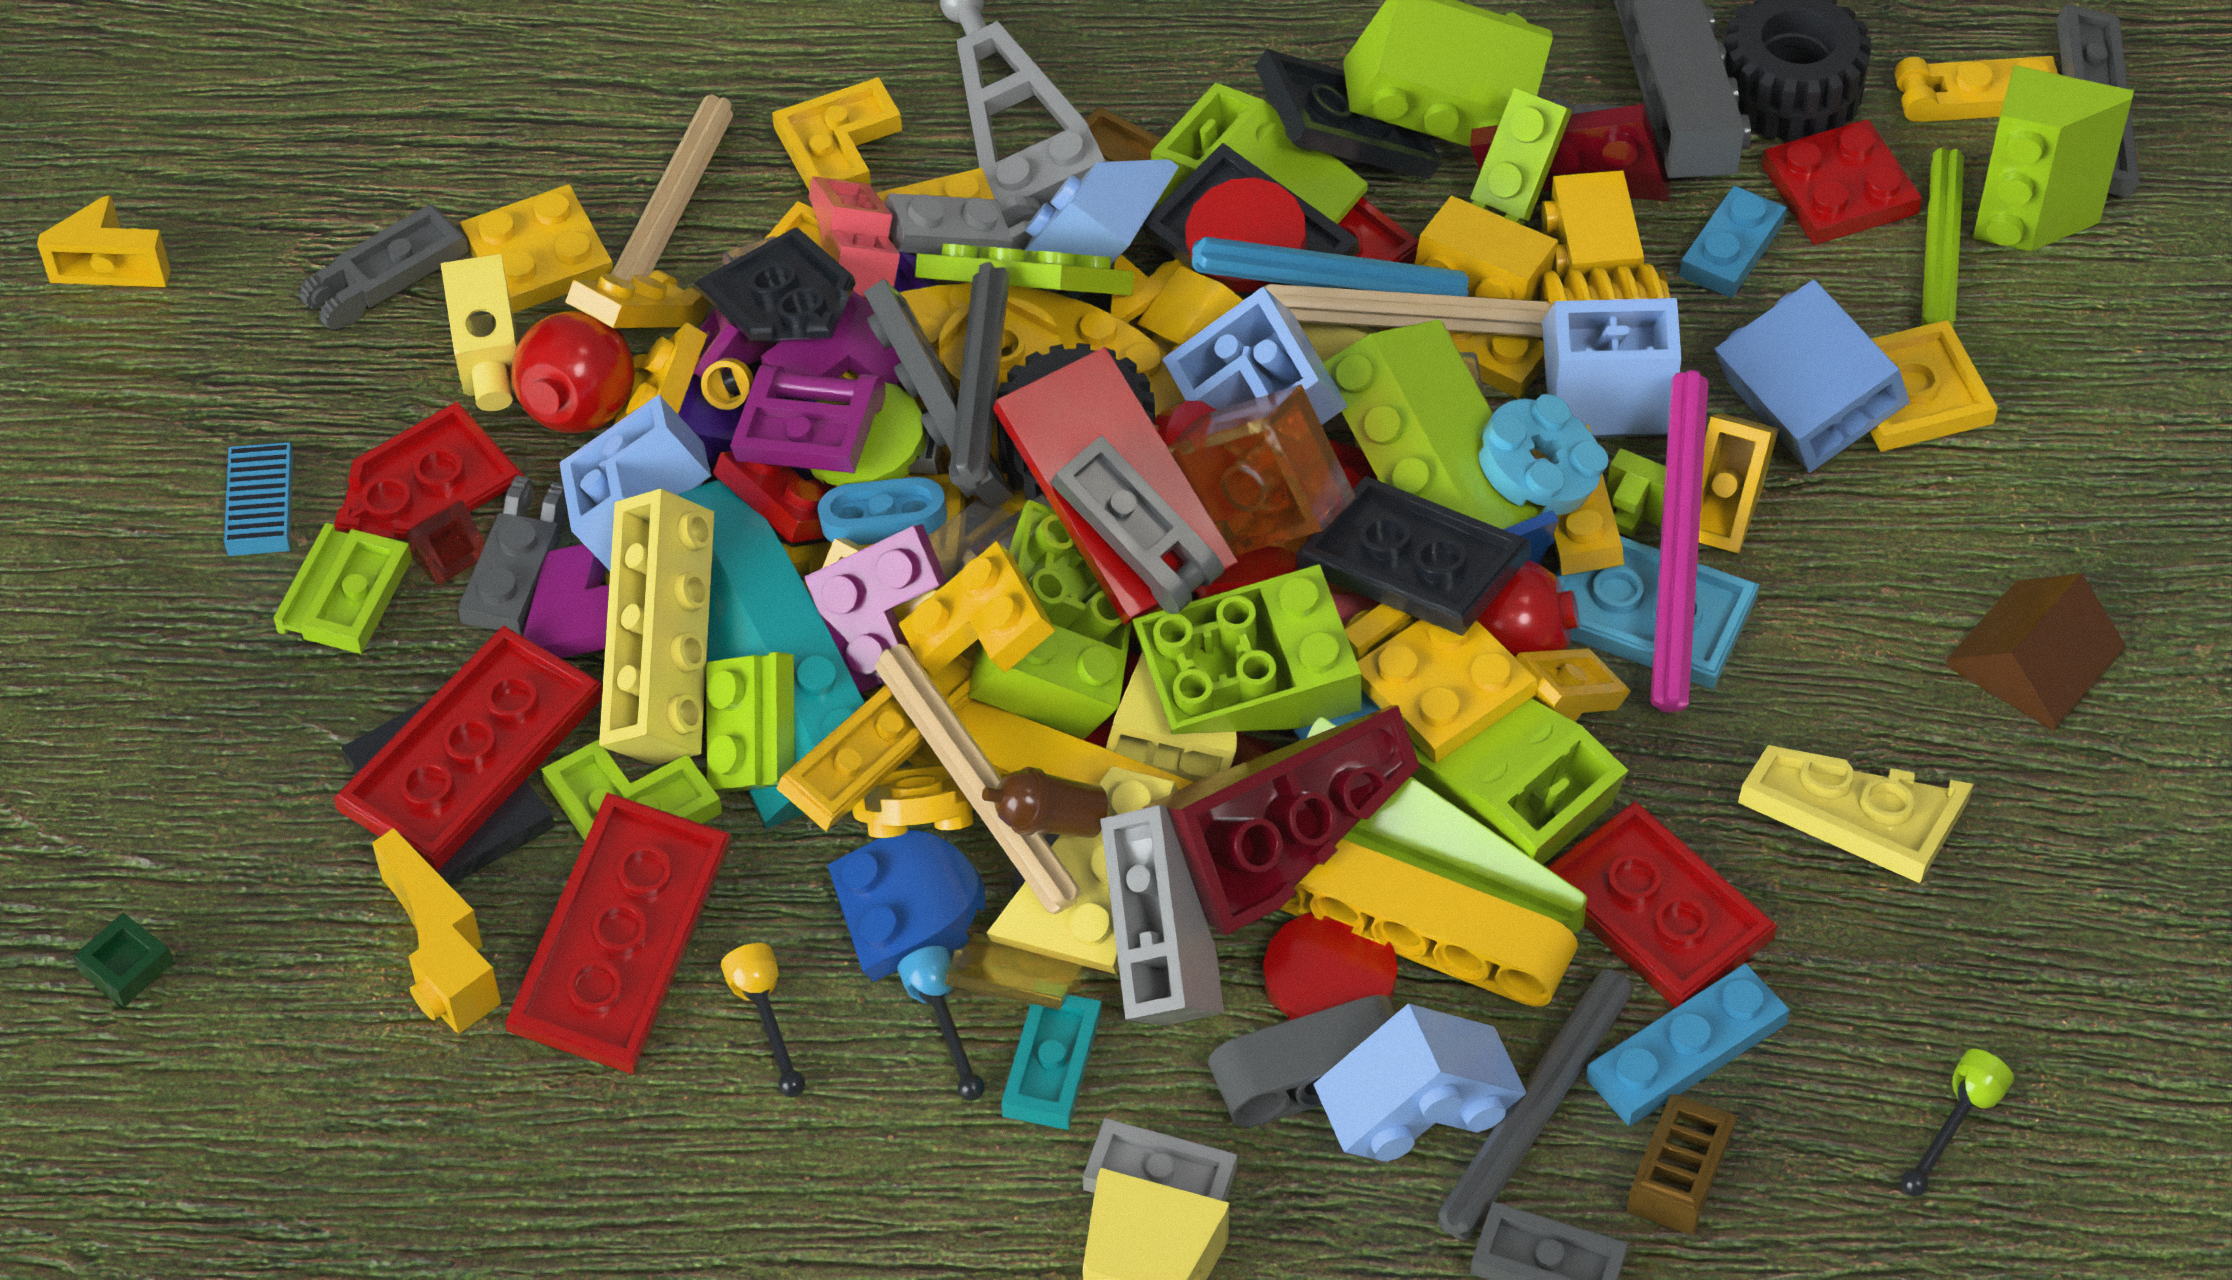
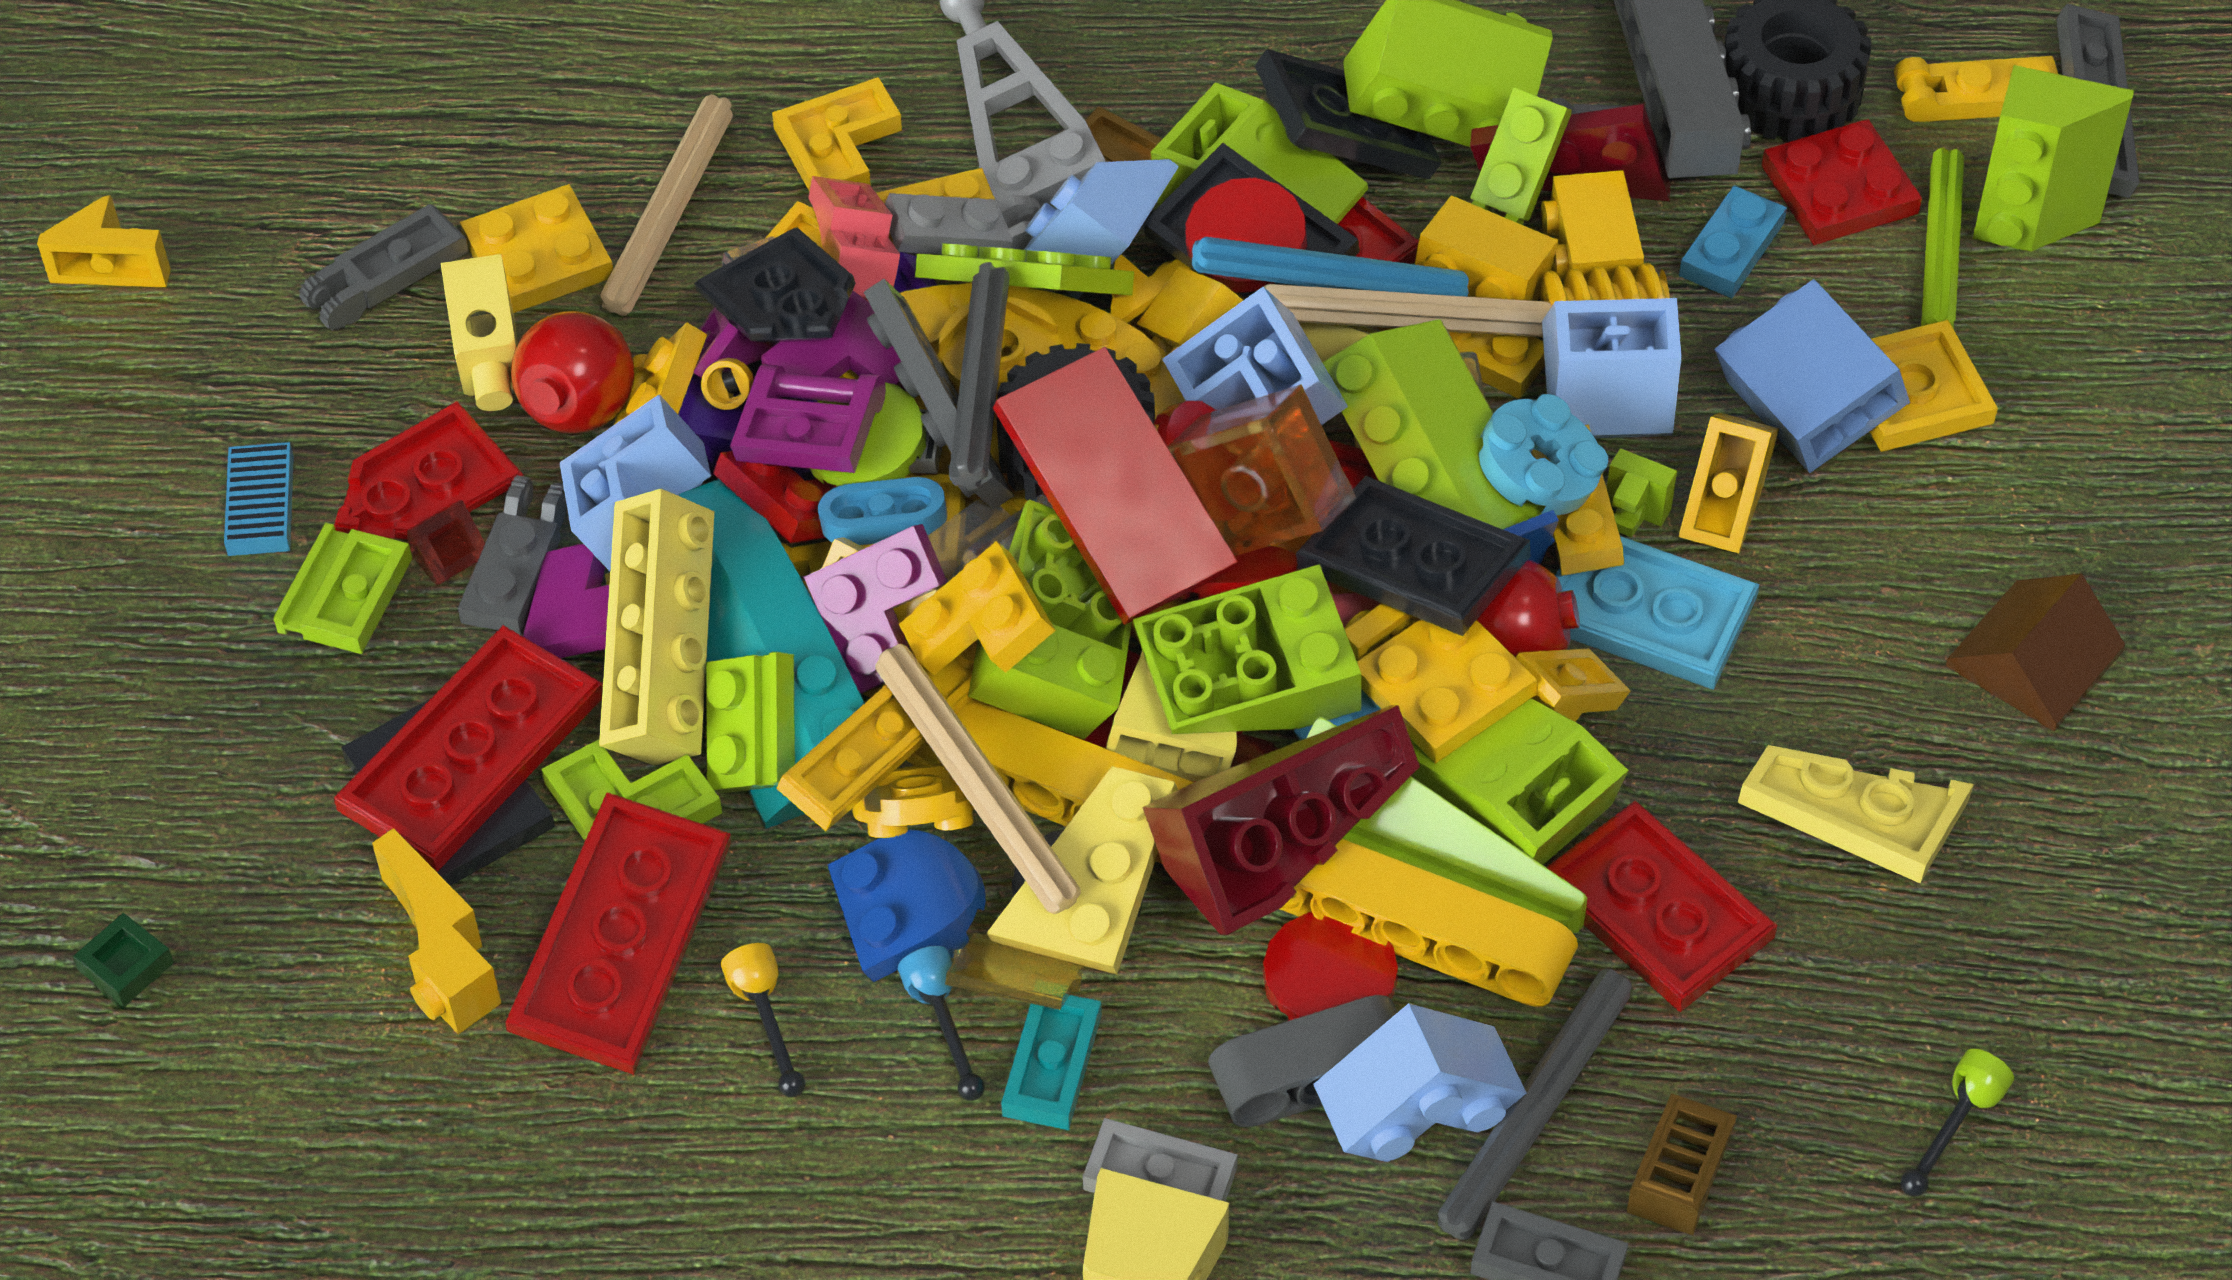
(639, 301): yellow plate -> none
(1048, 804): reddish brown piece -> none
(1137, 524): plate -> none
(1158, 922): light grey slope -> none
(1679, 542): dark pink axle -> none
(1687, 1044): dark azure plate -> none

